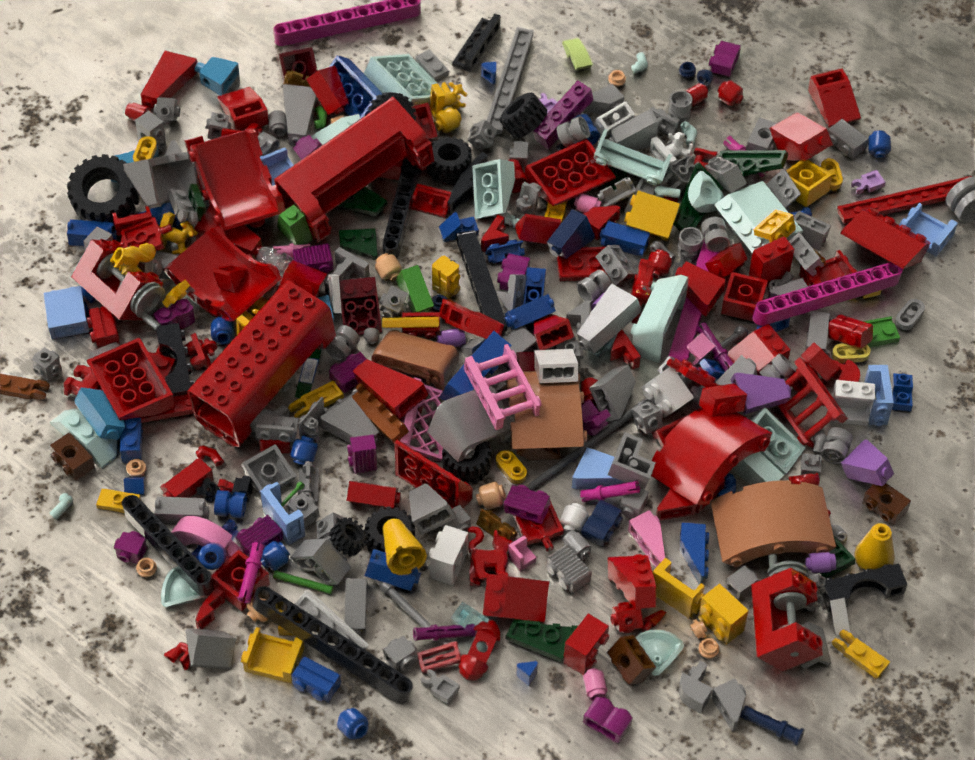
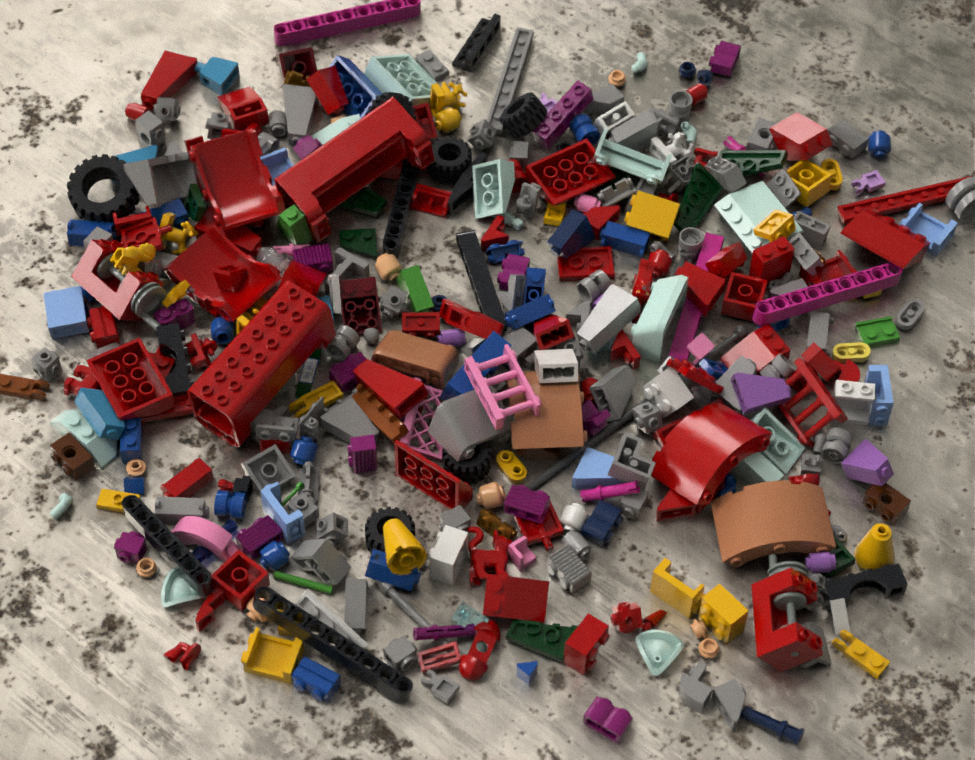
(142, 151): yellow plate -> none
(182, 206): light grey hinge -> none
(203, 489): black plate -> none
(205, 557): blue head -> none
(210, 648): light grey slope -> none
(211, 453): red arm -> none
(253, 564): dark pink pin -> none
(321, 123): bright green arm -> none
(348, 536): black tyre -> none
(352, 723): blue head -> none
(373, 494): red brick -> none
(408, 322): yellow tile -> none
(429, 509): light grey slope -> none
(445, 277): yellow brick -> none
(455, 225): blue slope -> none
(488, 71): blue slope -> none
(526, 360): dark red tile -> none
(536, 228): red slope -> none
(571, 132): light grey wheel -> none
(576, 50): yellowish green slope -> none
(595, 683): bright pink brick -> none
(616, 264): light grey bracket -> none
(631, 660): reddish brown brick -> none
(634, 578): red wedge -> none
(648, 535): bright pink slope -> none
(661, 191): light aqua arm -> none
(692, 547): blue slope -> none
(704, 193): light aqua hat -> none
(715, 234): light grey wheel -> none
(719, 353): magenta pin -> none
(723, 399): red brick -> none
(730, 93): red head -> none
(740, 583): light grey brick -> none
(834, 97): red slope -> none
(850, 331): red brick -> none
(902, 392): blue slope -> none

